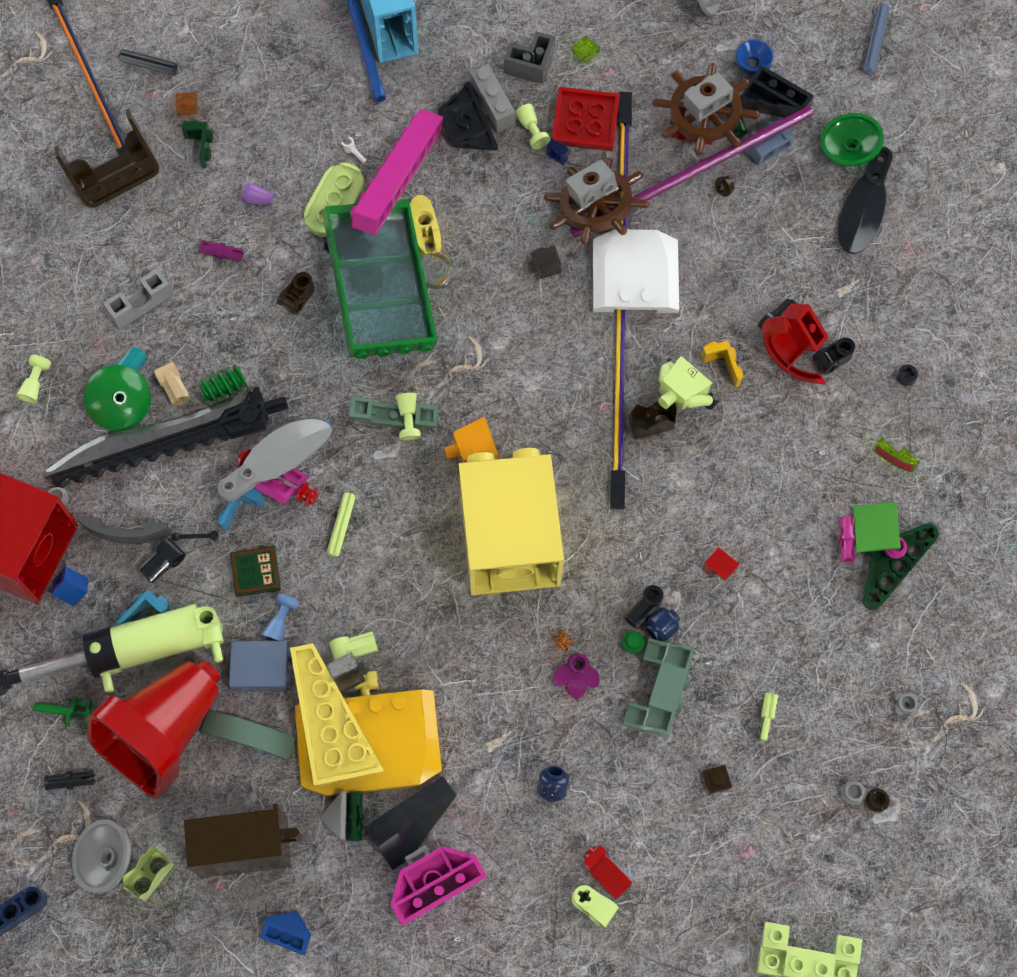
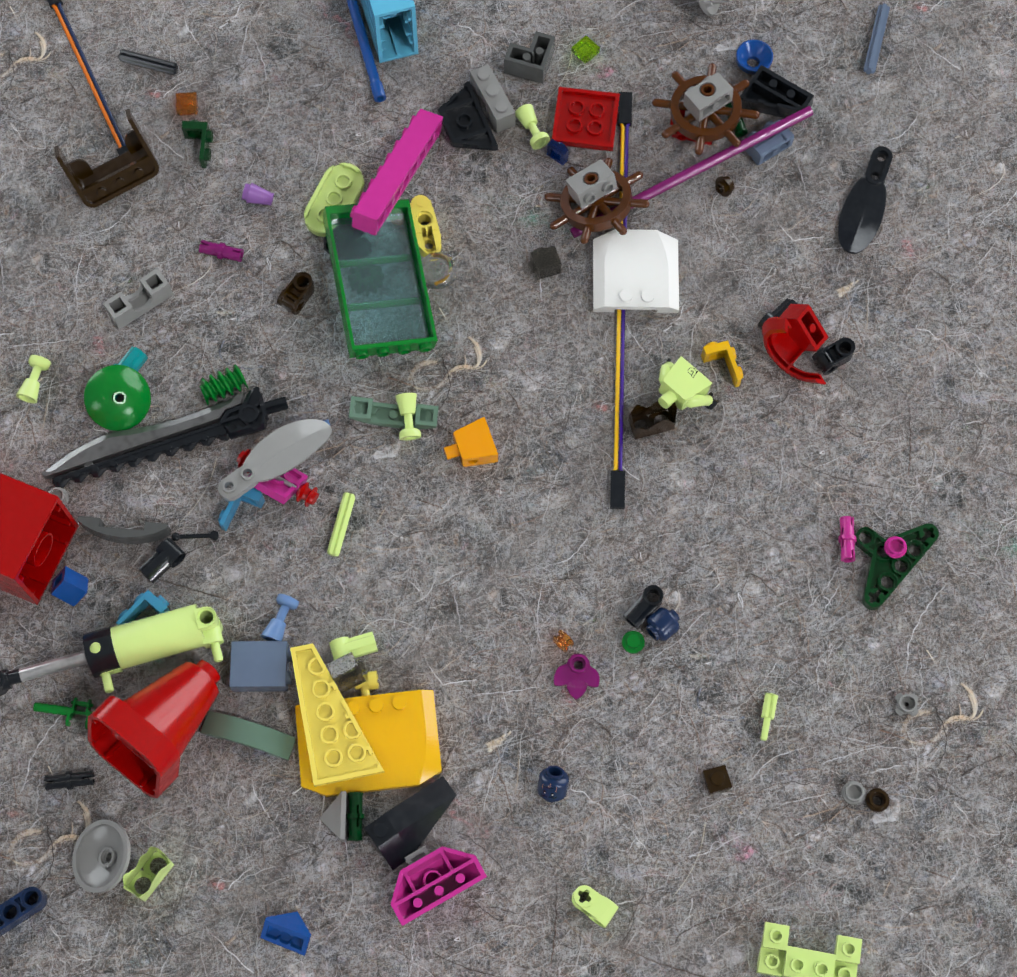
(170, 379): tan piece -> none
(239, 843): dark brown container -> none
(255, 571): tile -> none
(352, 149): white hand -> none
(511, 522): light yellow brick -> none
(606, 872): red bracket -> none
(665, 698): sand green bracket -> none
(720, 564): red panel -> none
(852, 131): green dish -> none
(877, 527): bright green window -> none
(901, 377): black bush -> none
(902, 459): clear neon green slope -> none

